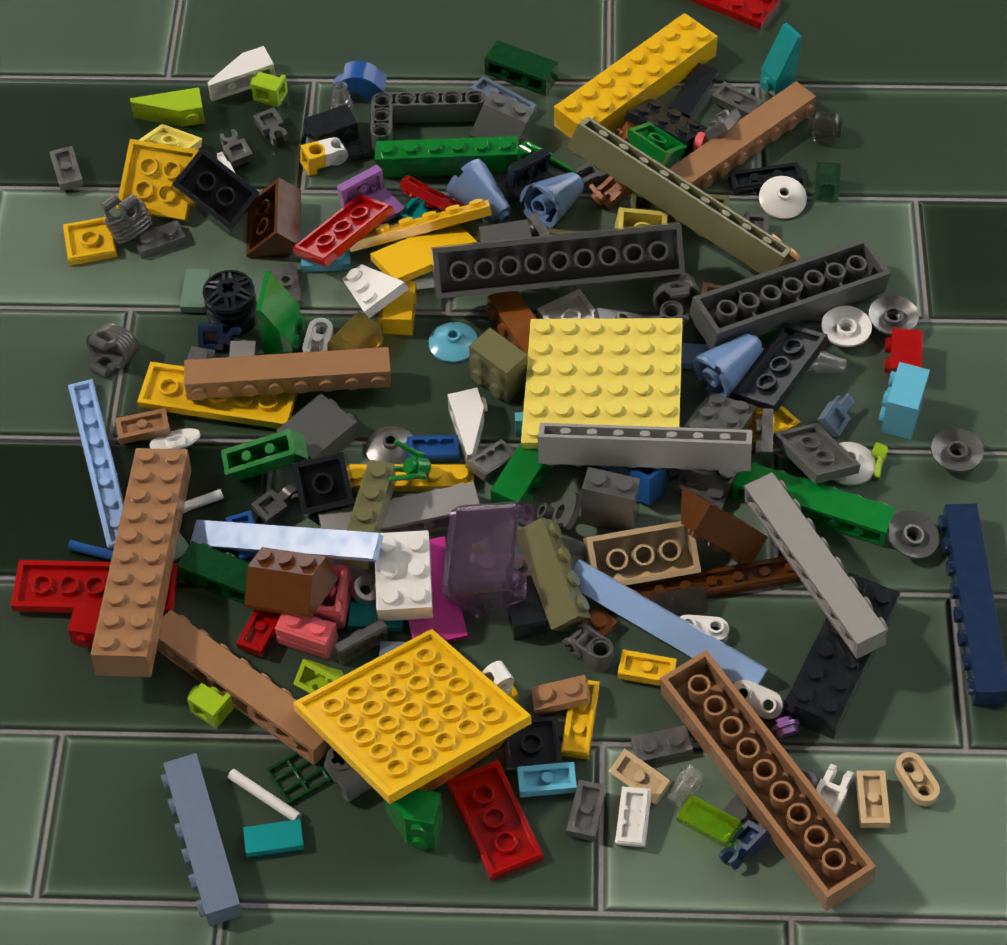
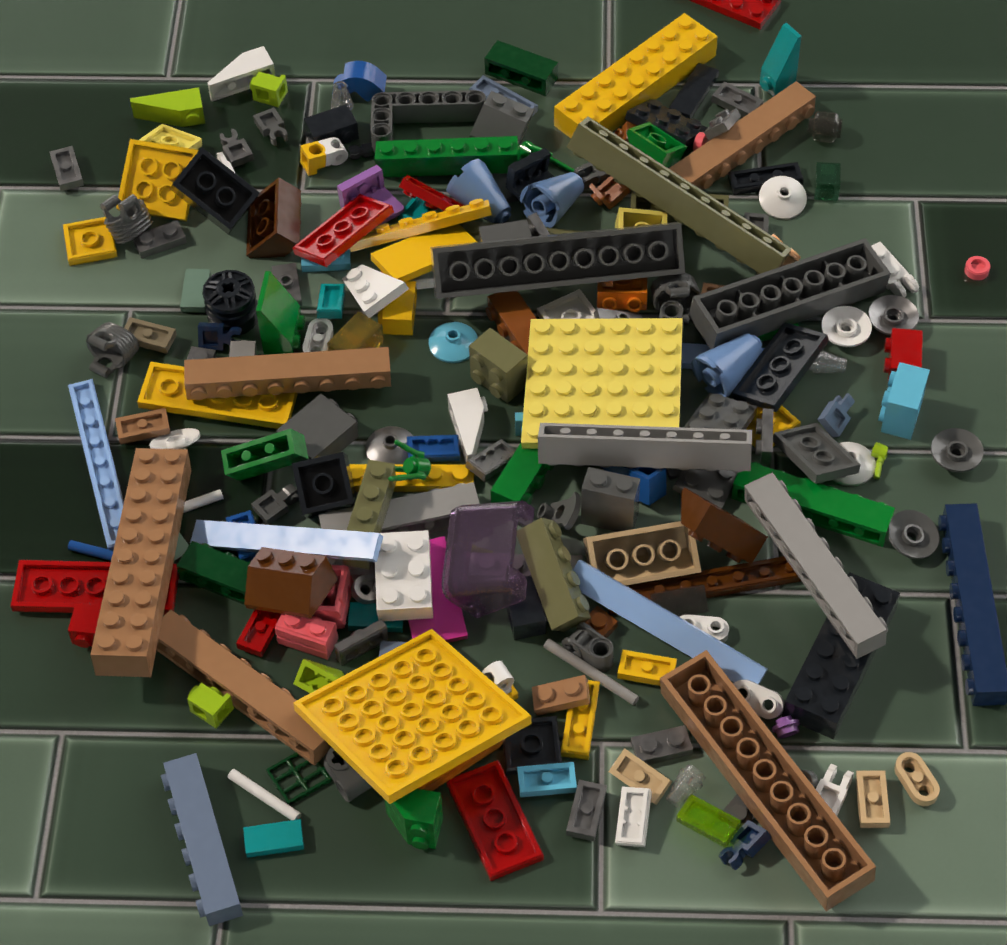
(151, 335): none -> dark tan plate
(331, 301): none -> teal tile
(591, 672): none -> light grey bar
(623, 294): none -> orange plate
(898, 272): none -> white hinge
(977, 268): none -> coral tile

